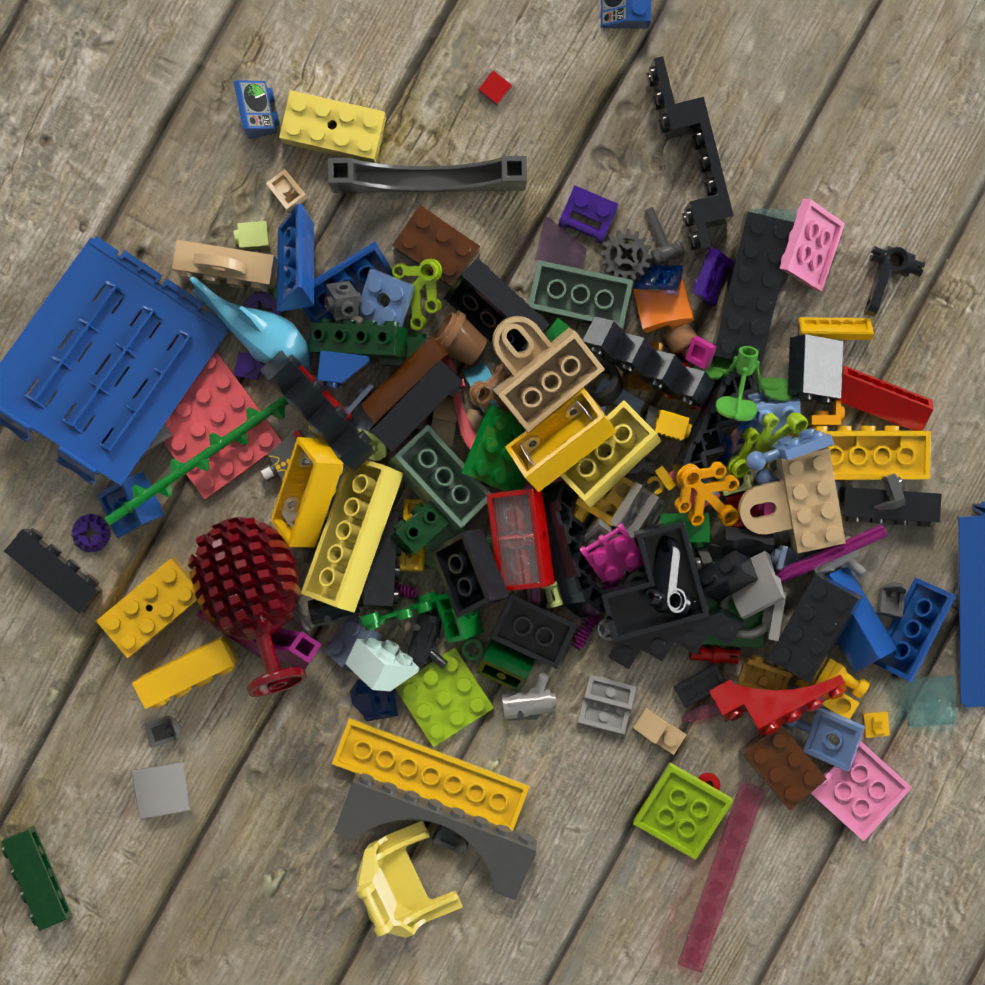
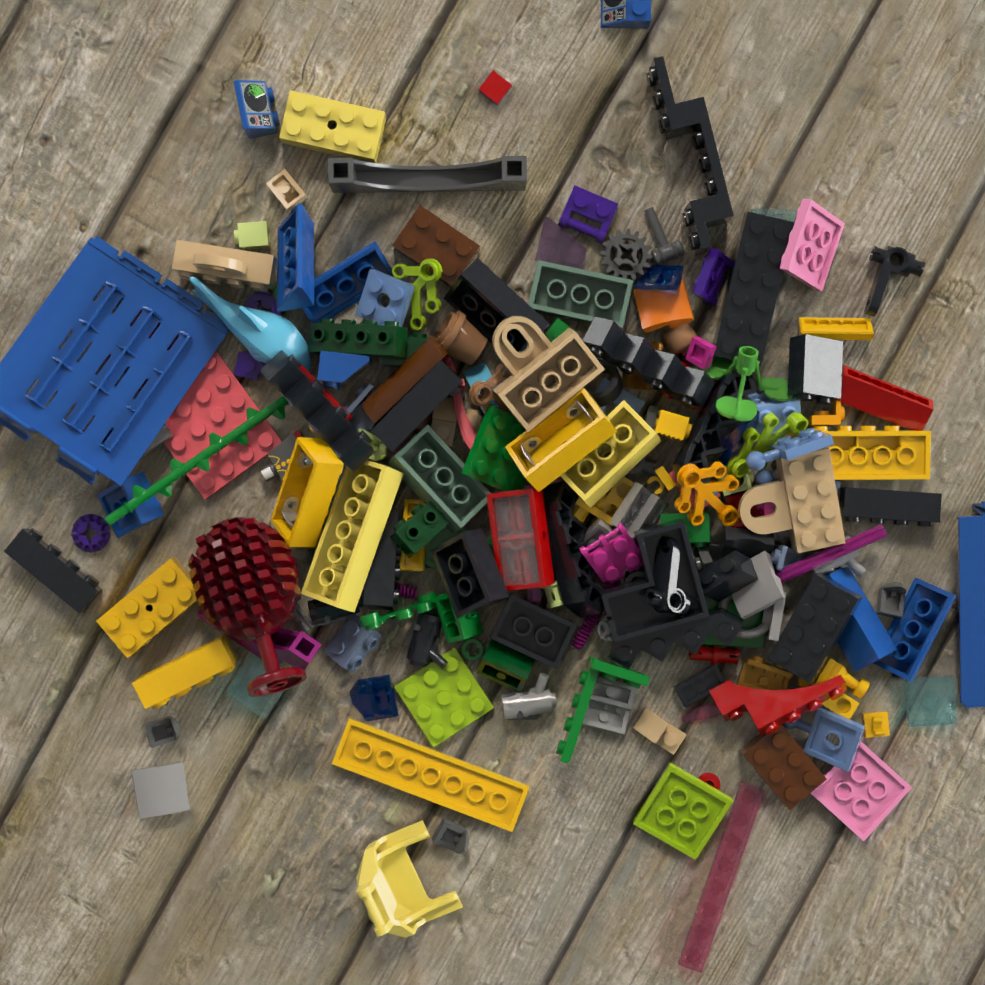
(36, 878): dark green brick -> none
(238, 688): none -> clear light blue plate
(342, 300): dark grey brick -> none
(376, 803): dark grey arch -> none
(380, 664): light aqua slope -> none
(580, 701): none -> green bracket
(894, 488): dark grey plate -> none

